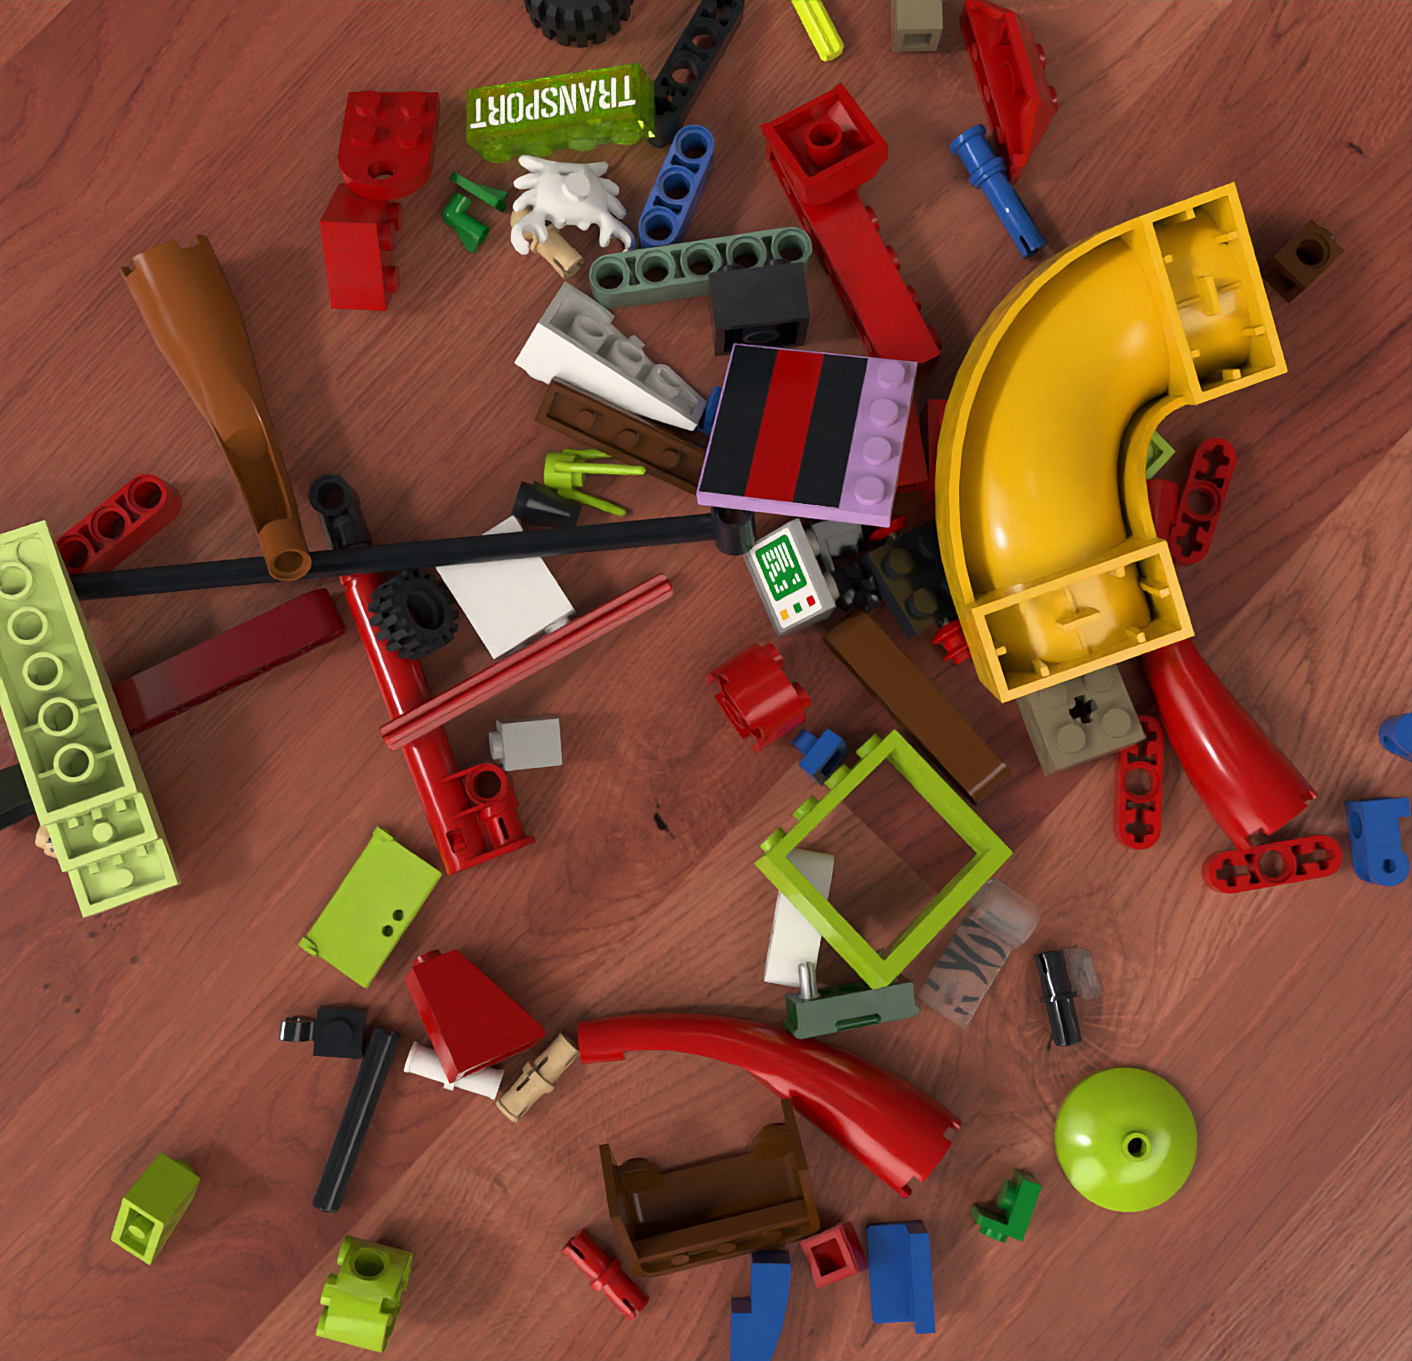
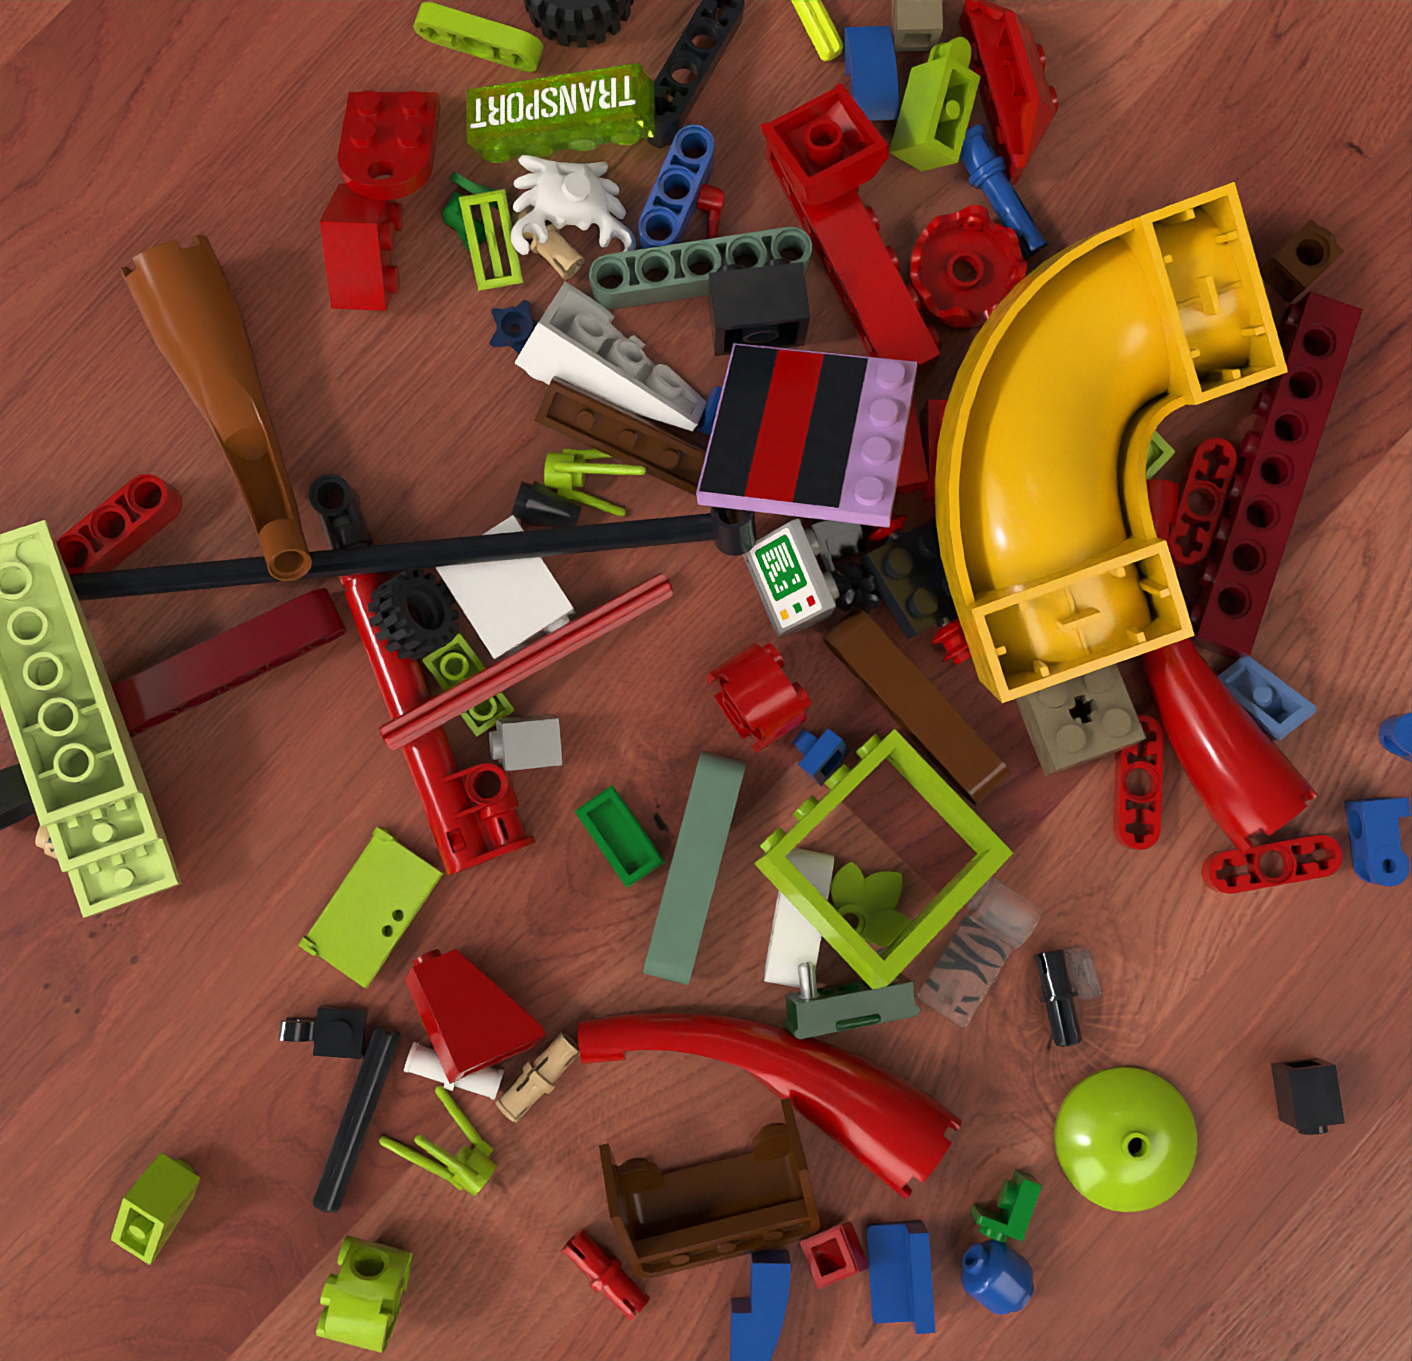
(455, 664): none -> lime slope
(466, 1169): none -> lime plant
(478, 36): none -> lime beam
(484, 199): none -> lime tile
(506, 320): none -> dark blue plate
(619, 836): none -> green tile
(694, 868): none -> sand green beam
(711, 200): none -> red hand
(871, 901): none -> lime plate
(872, 71): none -> blue slope
(936, 107): none -> lime brick
(972, 239): none -> red plate
(997, 1277): none -> blue head
(1266, 697): none -> medium blue slope
(1308, 1095): none -> black brick
(1330, 329): none -> dark red brick

